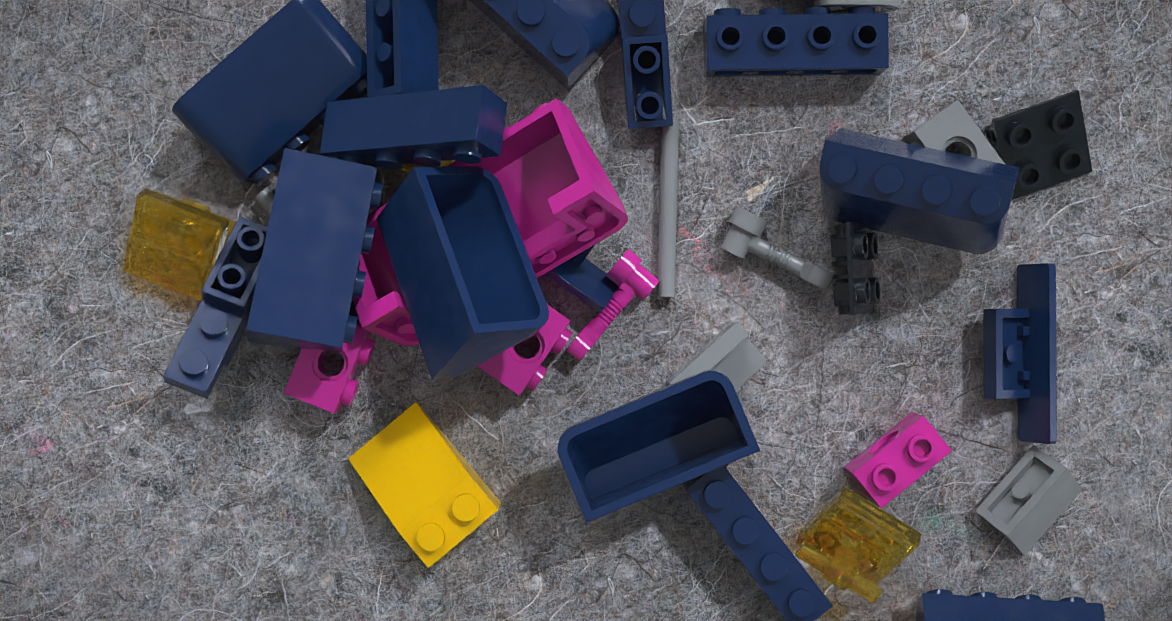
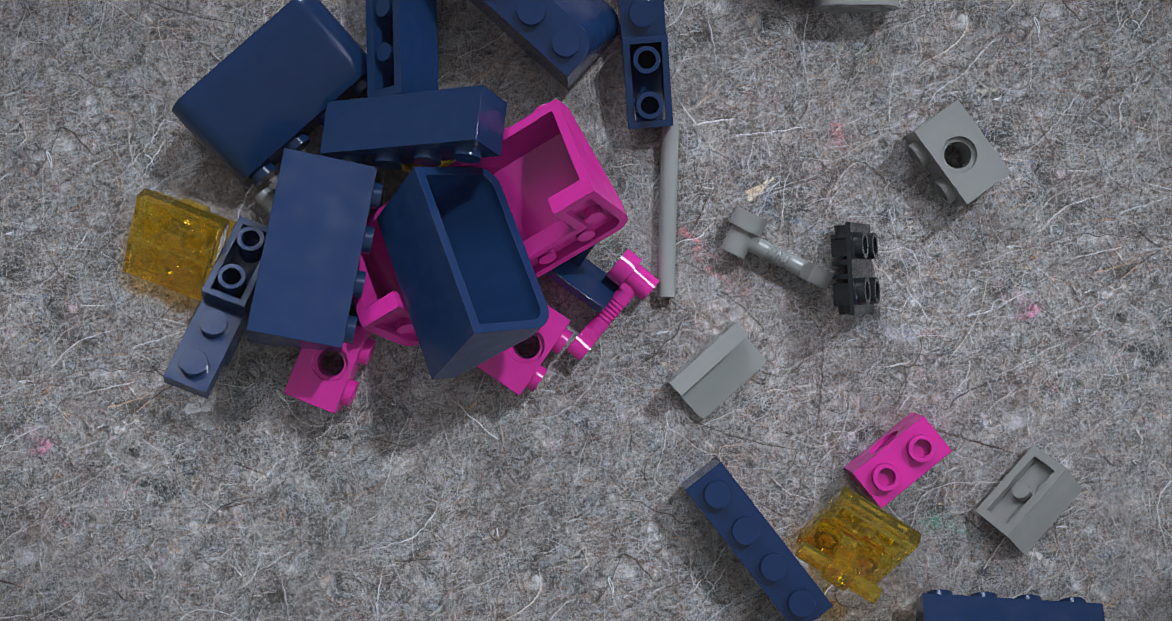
(424, 484): yellow slope -> none
(655, 443): dark blue windscreen -> none
(795, 43): dark blue brick -> none
(916, 191): dark blue windscreen -> none
(1023, 353): dark blue bracket -> none
(1044, 142): black hinge -> none

